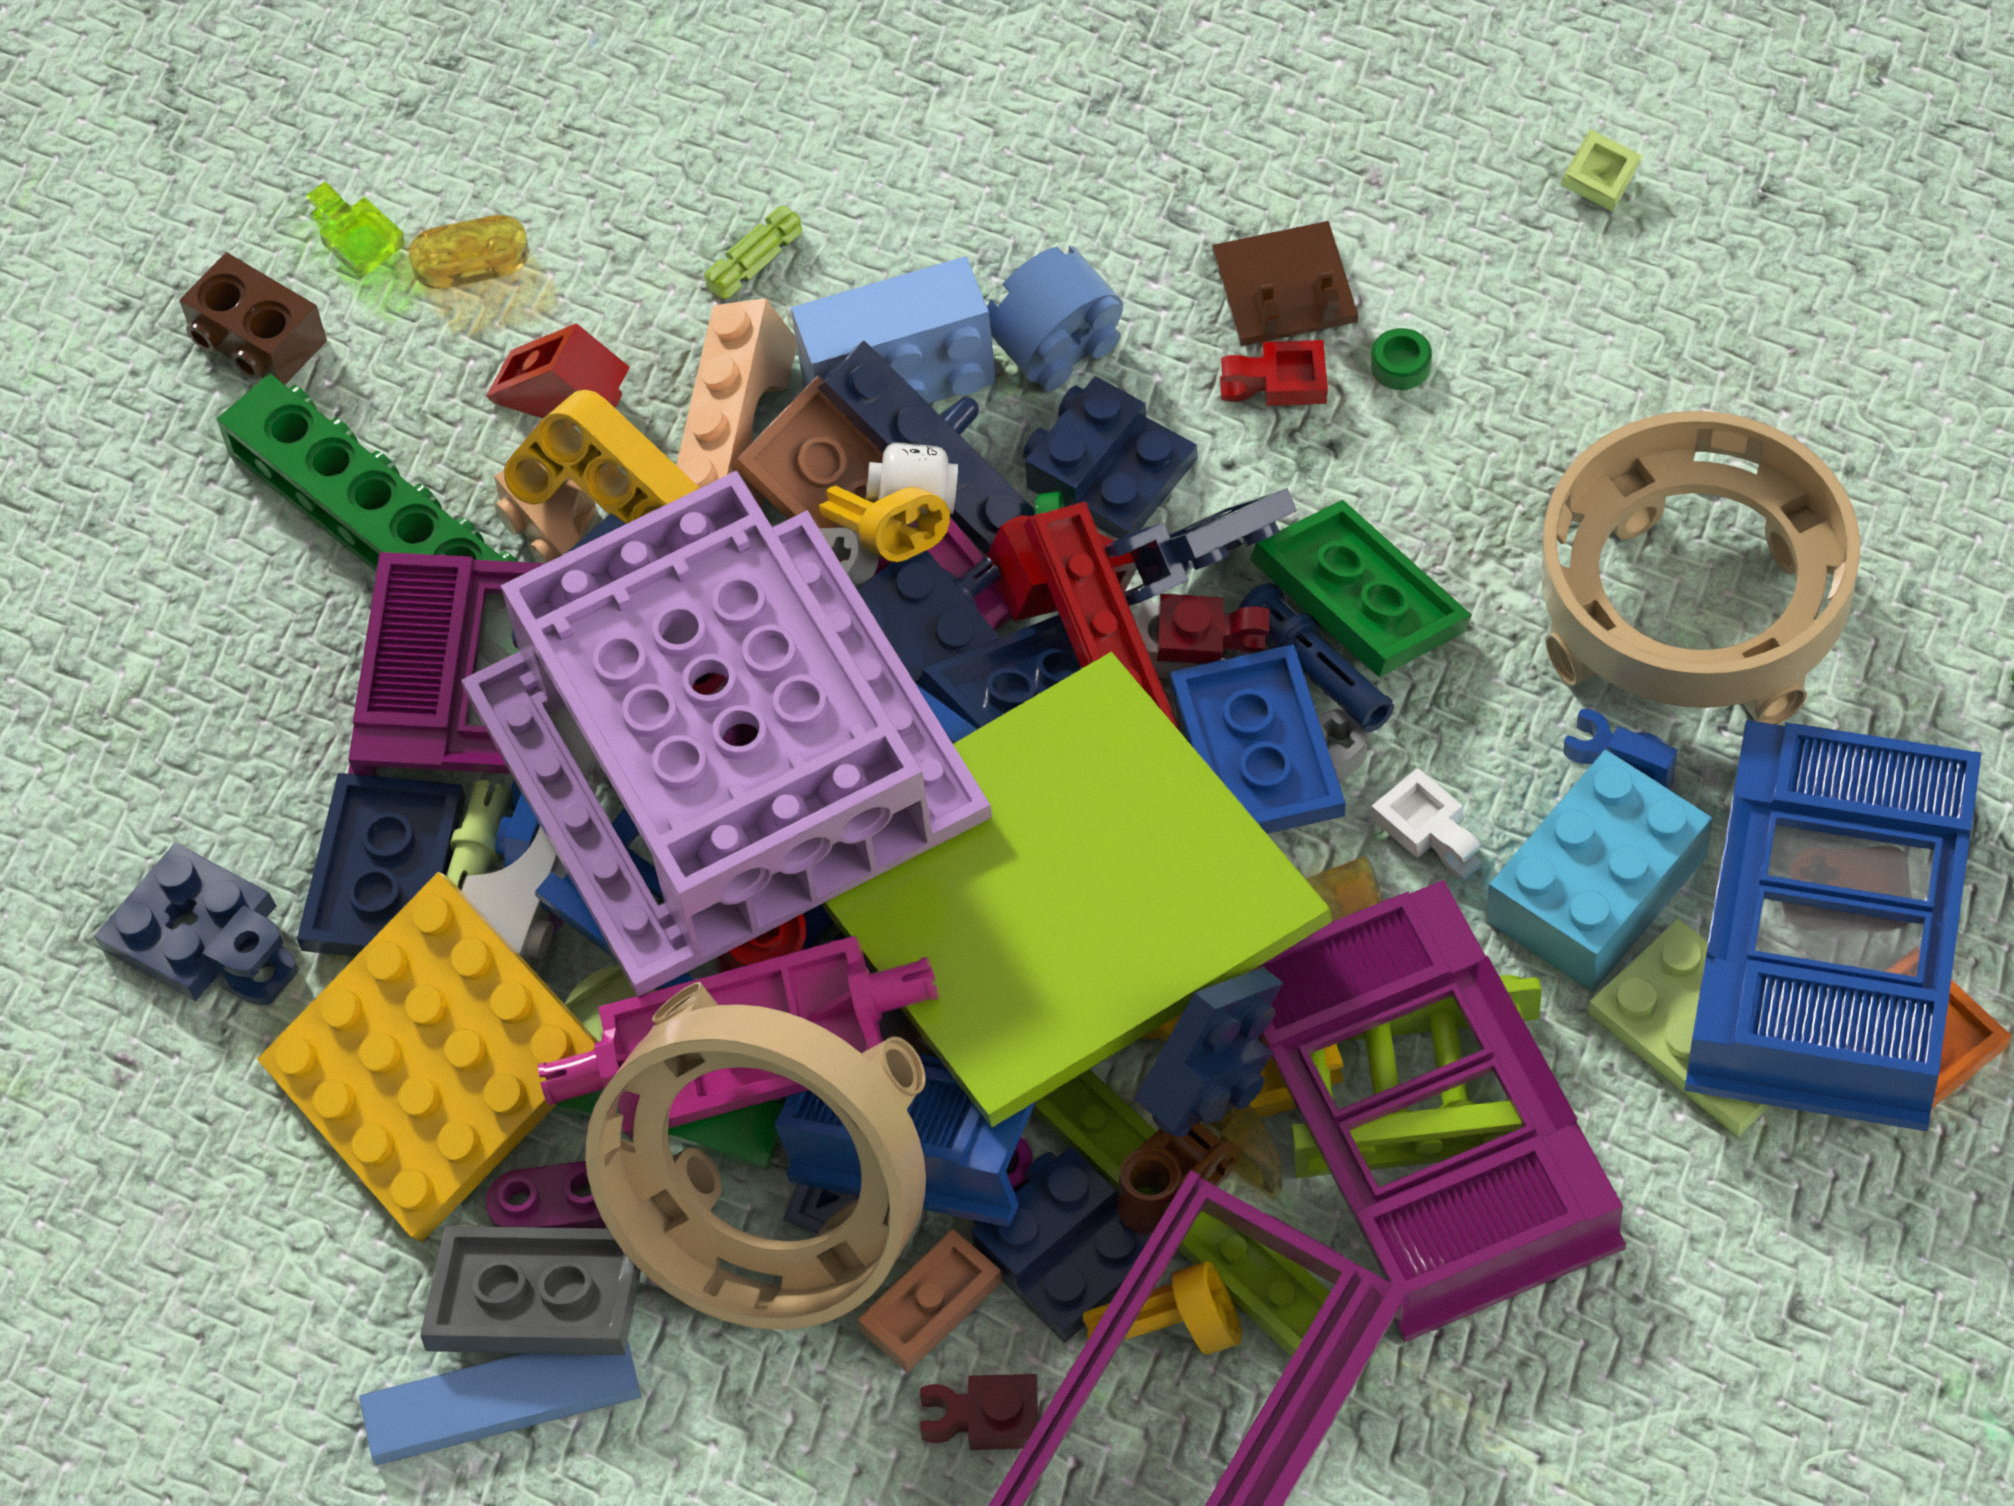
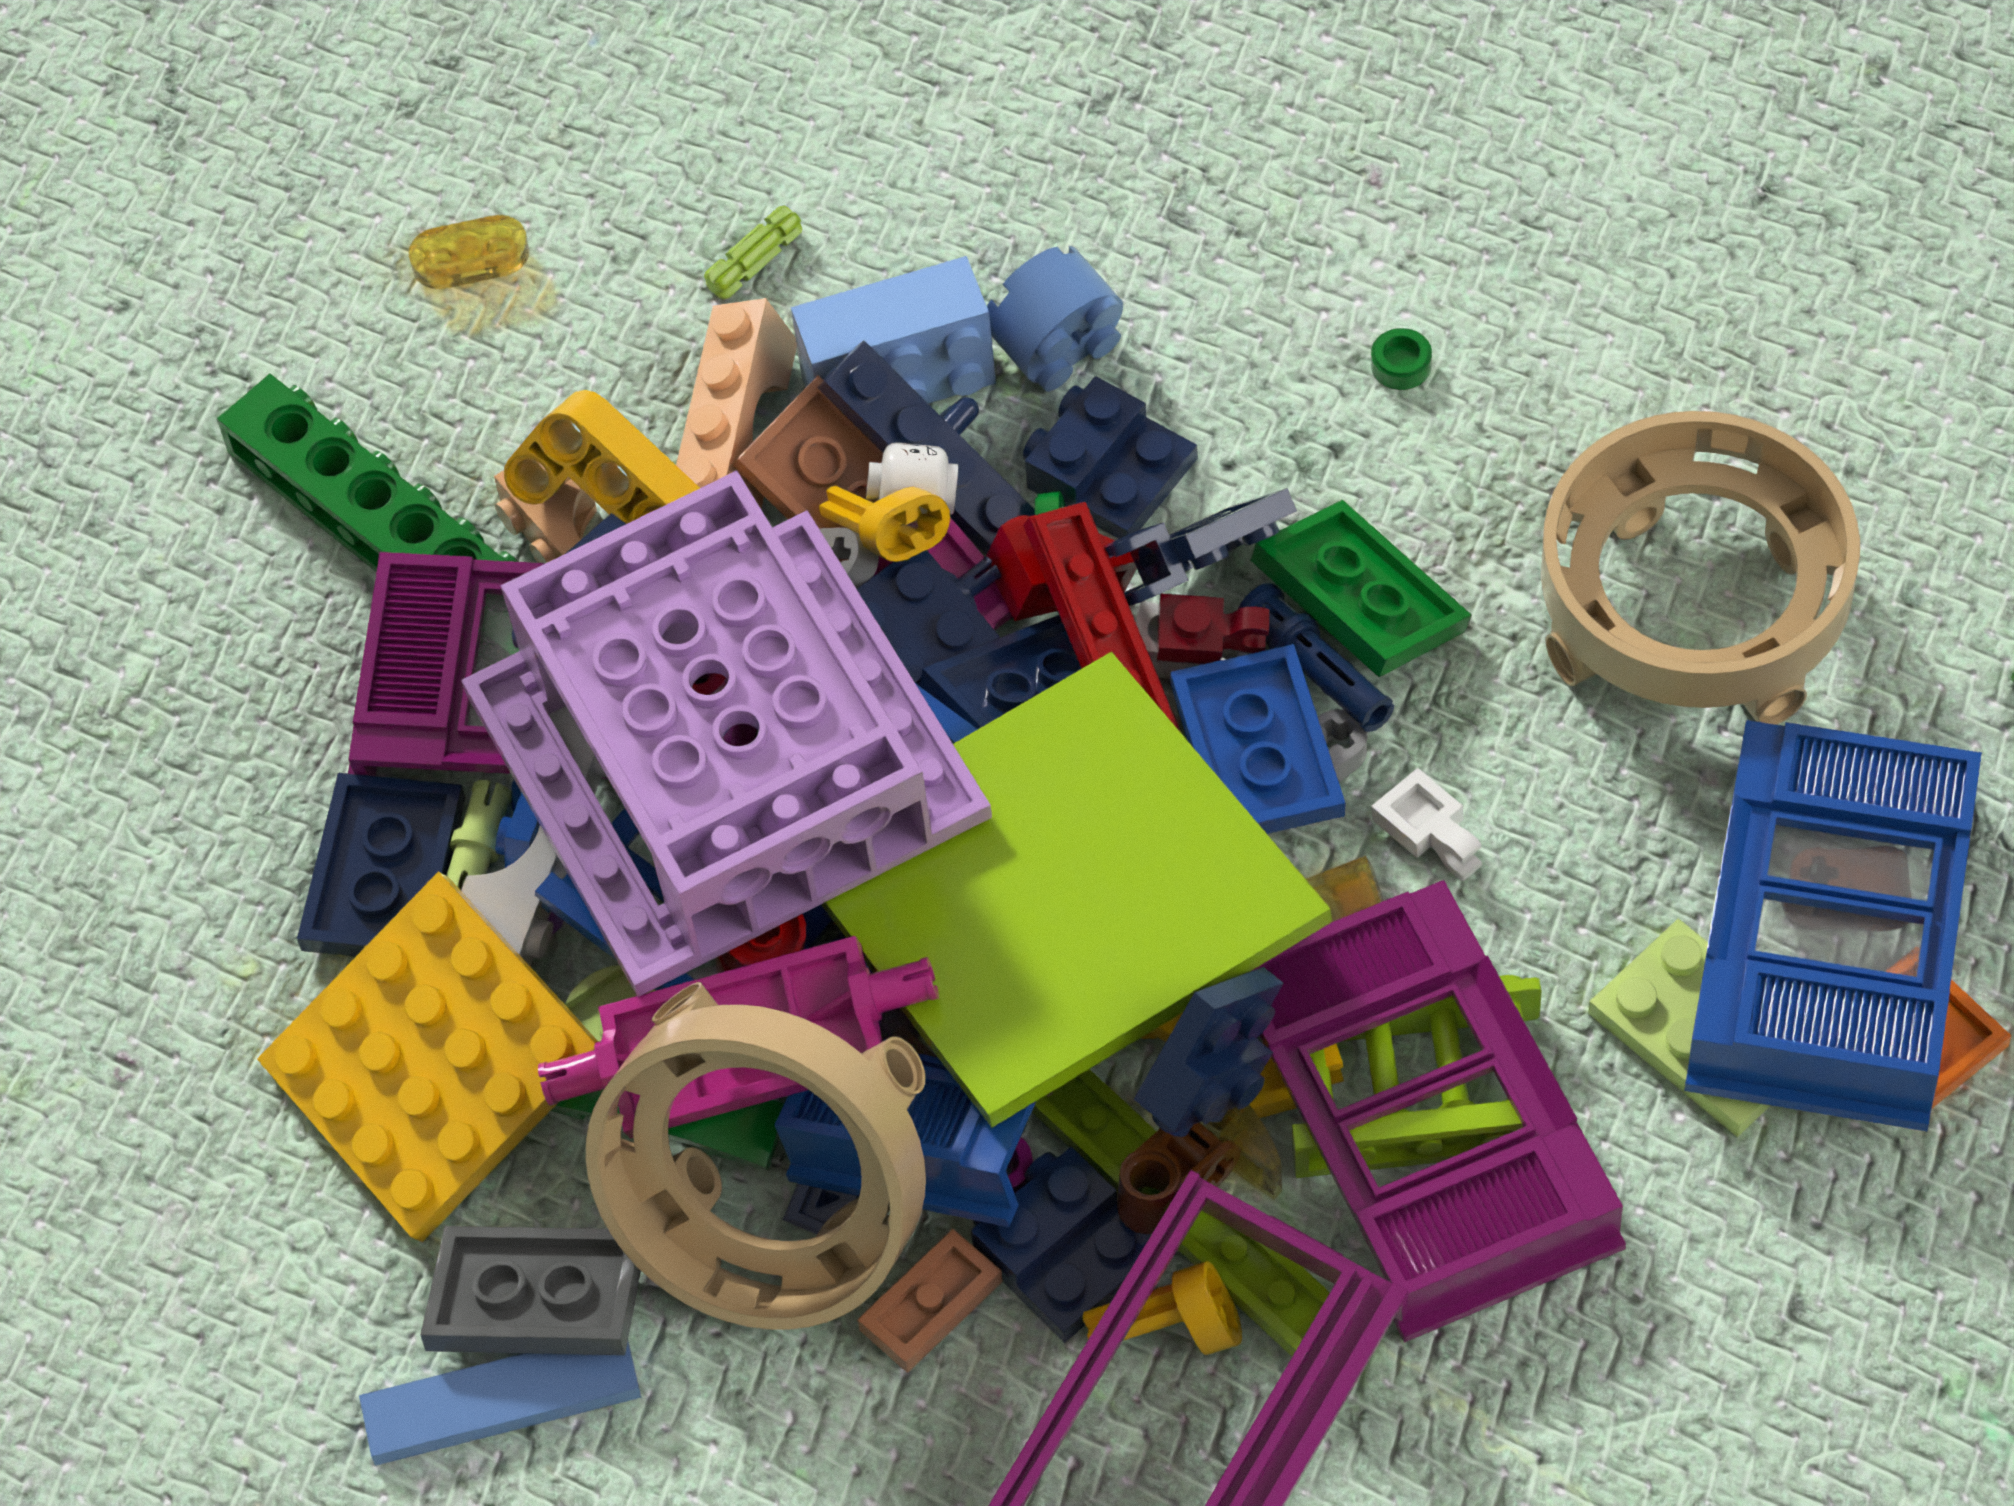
(224, 943): dark blue plate -> none
(252, 320): reddish brown brick -> none
(354, 233): clear neon green plate -> none
(550, 1199): magenta plate -> none
(553, 368): red slope -> none
(995, 1412): dark red plate -> none
(1284, 283): reddish brown plate -> none
(1285, 372): red plate -> none
(1598, 870): medium azure brick -> none
(1601, 170): yellowish green tile -> none
(1639, 749): blue plate -> none

